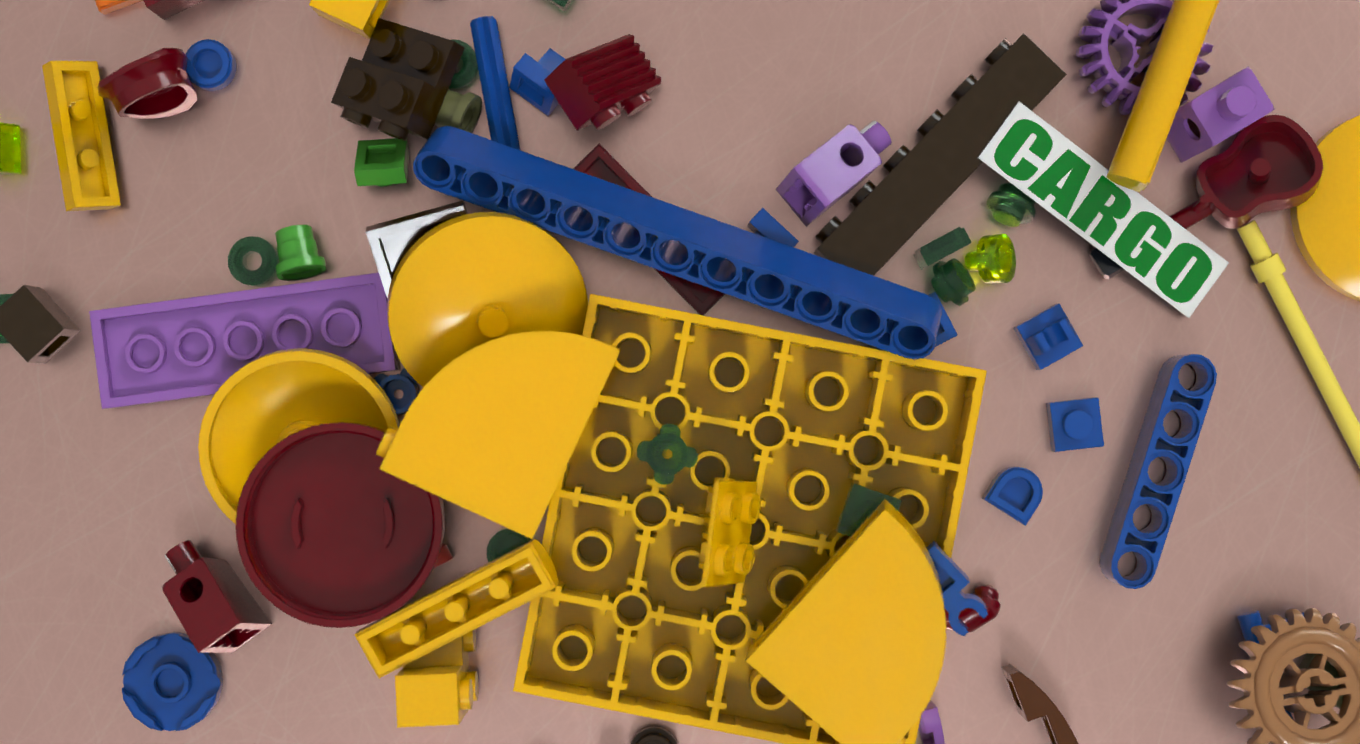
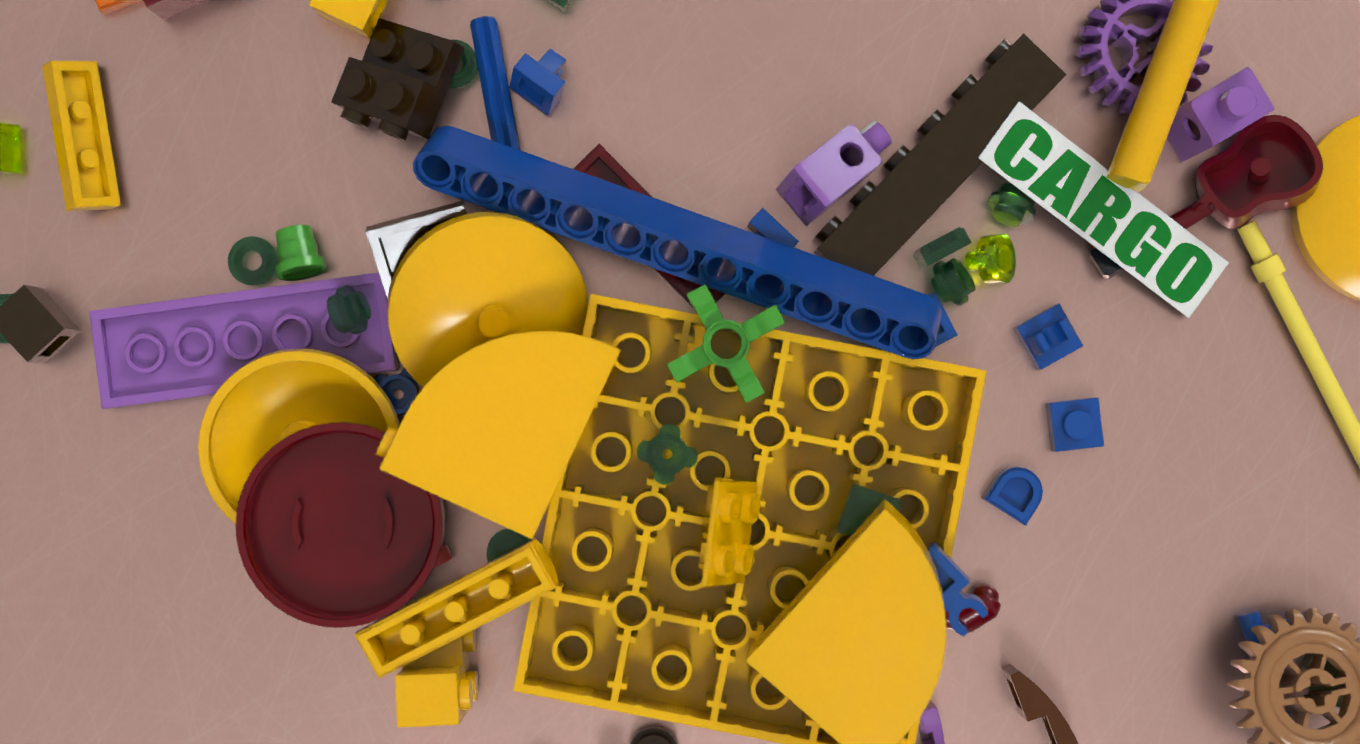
(151, 86): dark red hat -> none
(171, 682): blue tile -> none
(210, 65): blue tile -> none
(211, 601): dark red torso -> none
(349, 310): none -> plate
(381, 162): bright green plate -> none
(460, 111): olive piece -> none
(604, 83): dark red brick -> none
(747, 332): none -> bright green pin
(1177, 455): blue beam -> none

